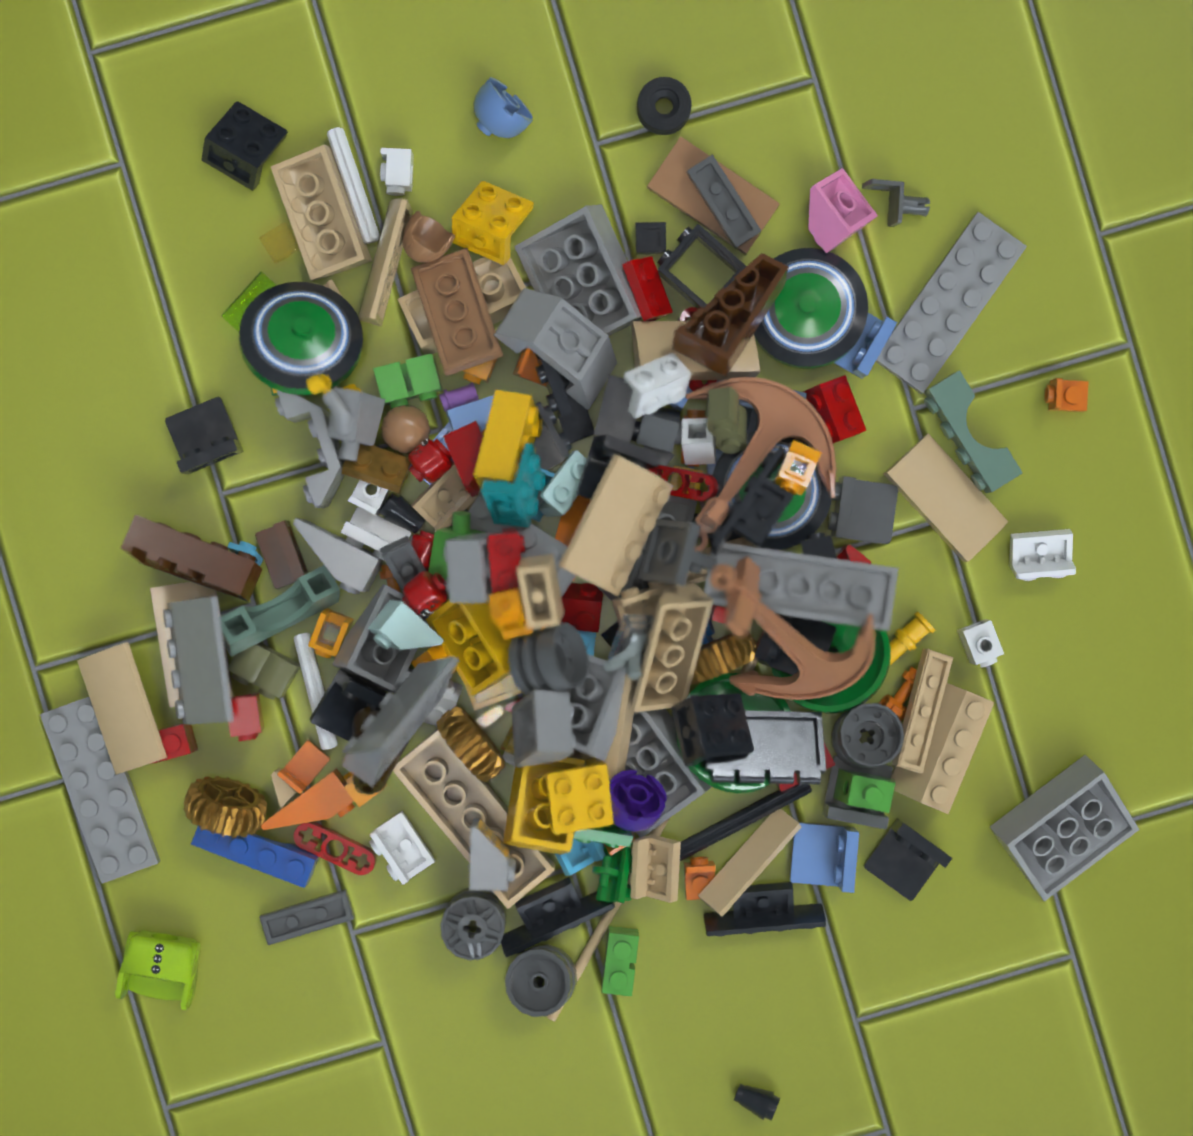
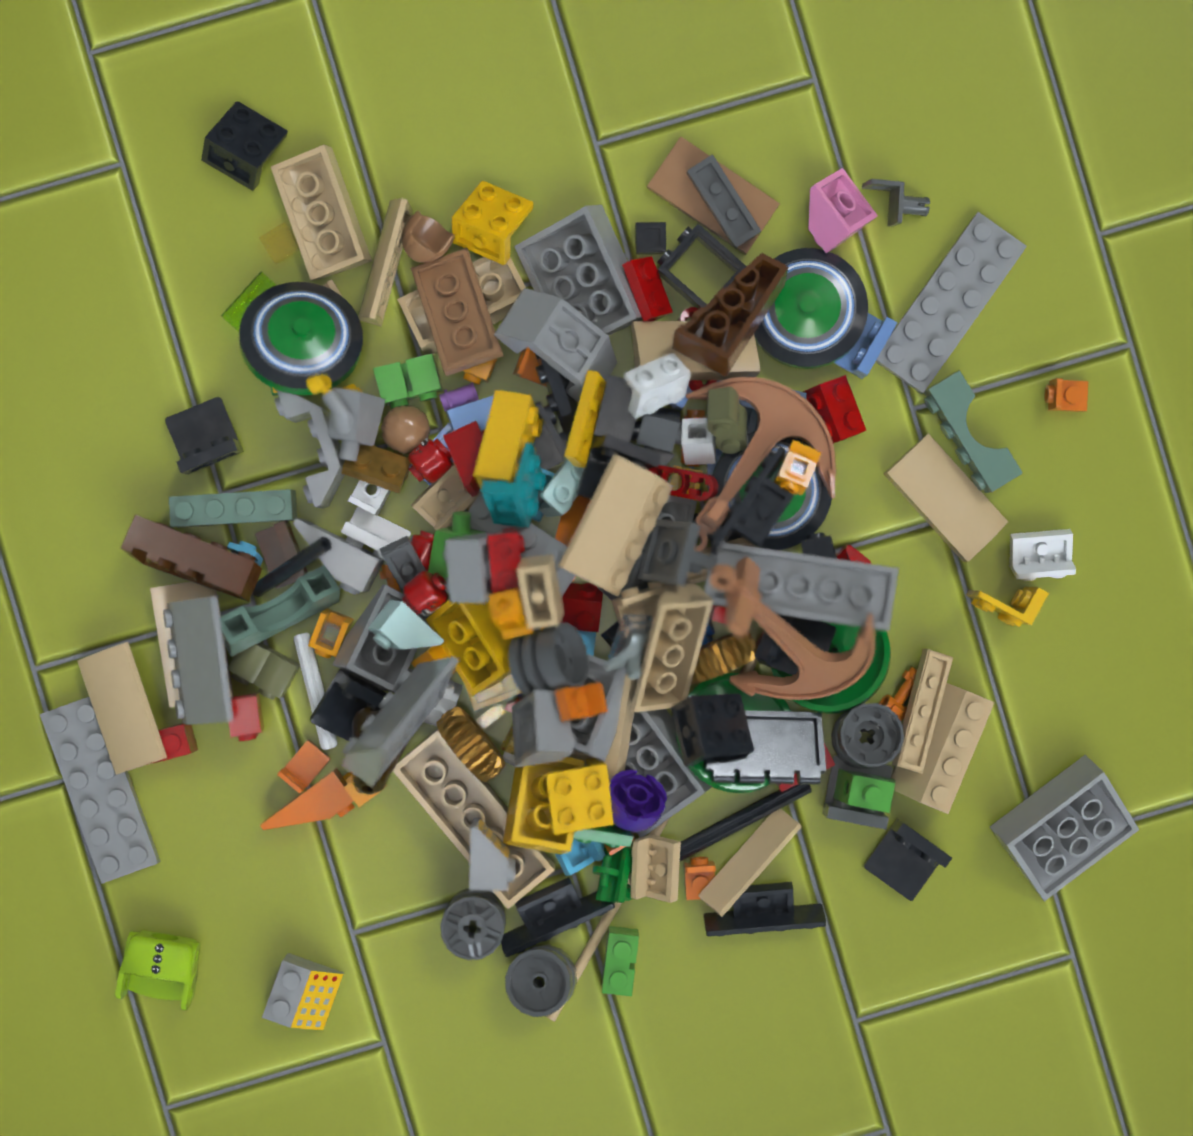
(225, 806): pearl gold gear -> none
(232, 508): none -> sand green arch
(265, 855): blue arch -> none
(283, 790): tan slope -> none
(292, 566): none -> black piece
(302, 994): none -> light grey slope
(307, 917): dark grey tile -> none
(318, 831): red beam -> none
(353, 185): white axle -> none
(397, 170): white brick -> none
(401, 513): black cone -> none
(401, 848): white bracket -> none
(499, 111): medium blue cylinder -> none
(581, 701): none -> orange bracket
(585, 419): none -> yellow tile
(664, 123): black tyre -> none
(758, 1101): black cone -> none
(825, 856): medium blue bracket -> none
(863, 510): dark grey bracket -> none
(909, 636): yellow pin -> none
(981, 643): white brick -> none
(1025, 605): none -> yellow bracket

